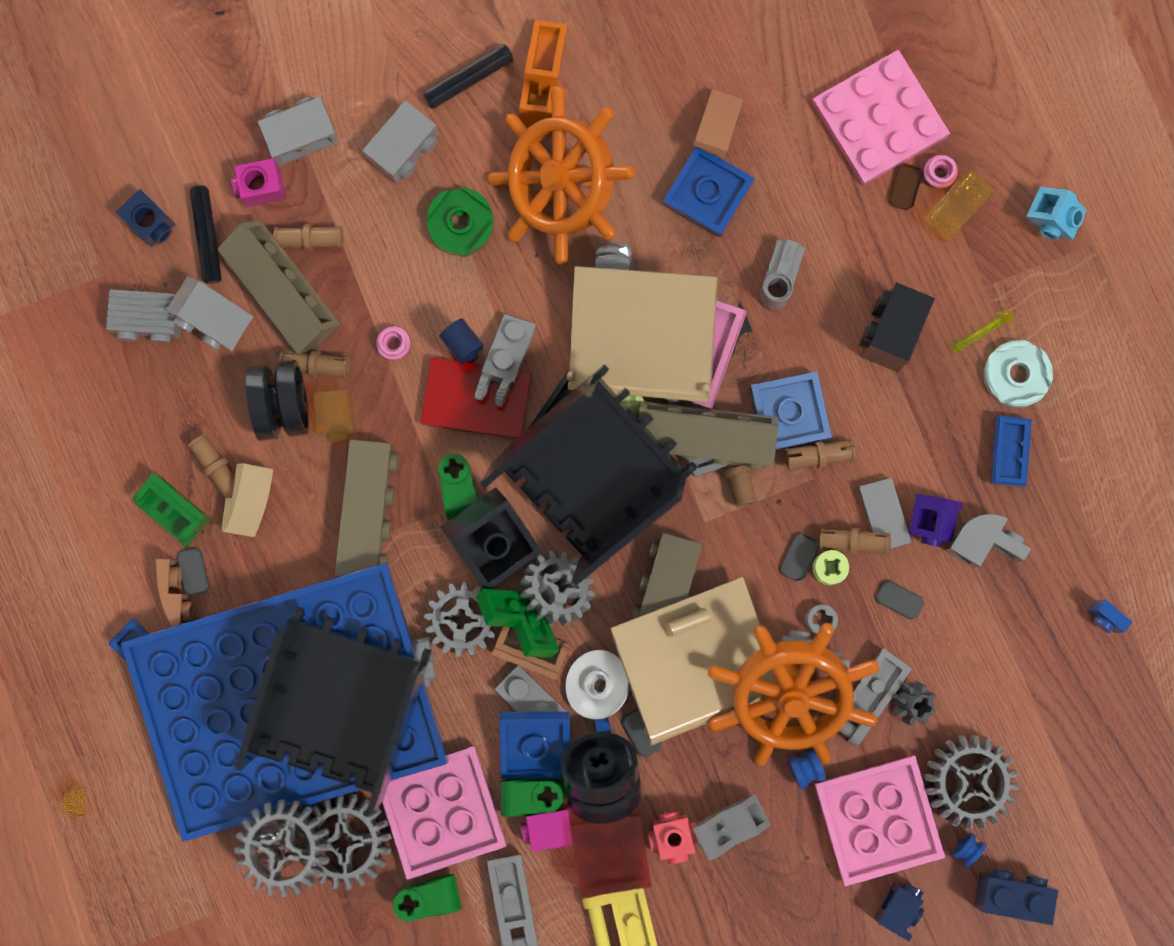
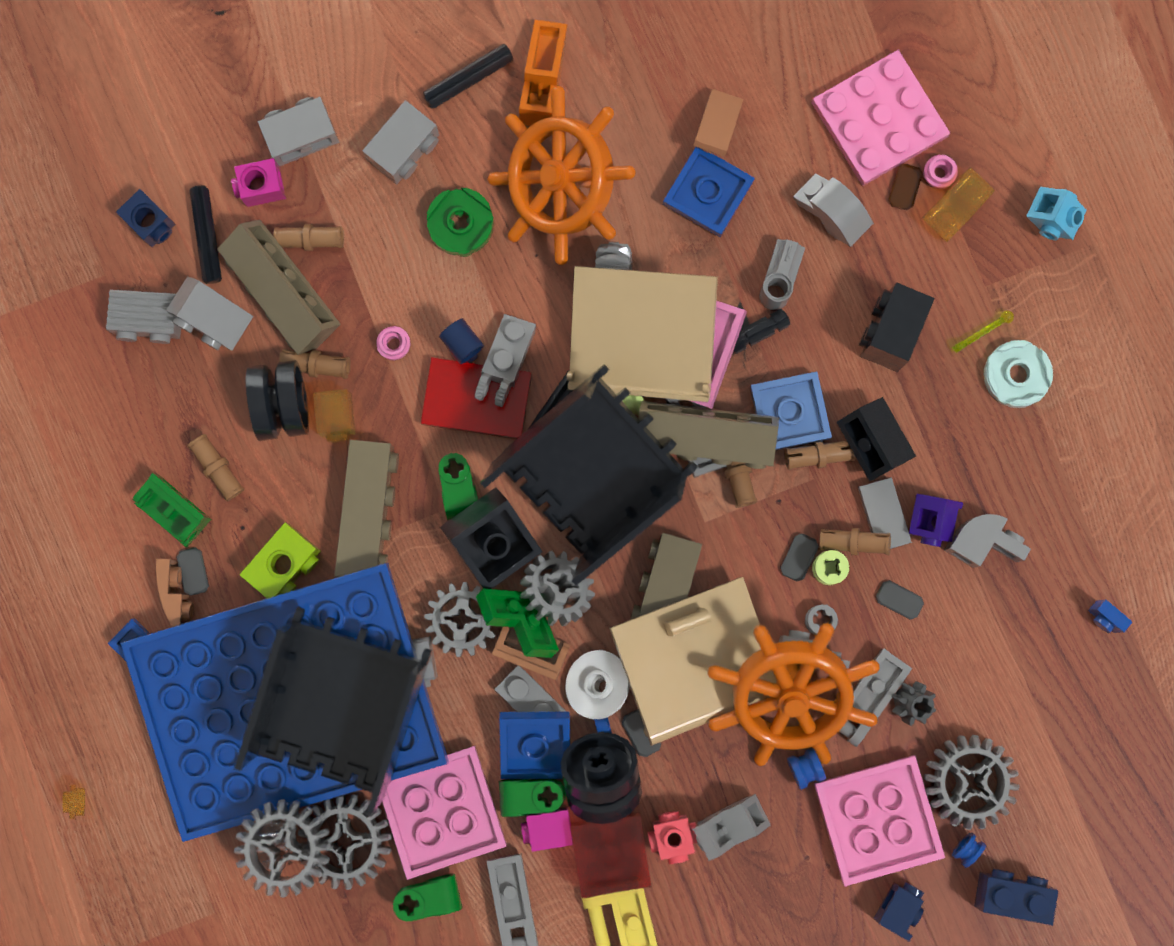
(249, 500): tan slope -> none
(285, 542): none -> lime brick
(761, 330): none -> black axle
(836, 207): none -> light grey brick
(876, 438): none -> black brick
(1010, 451): blue plate -> none

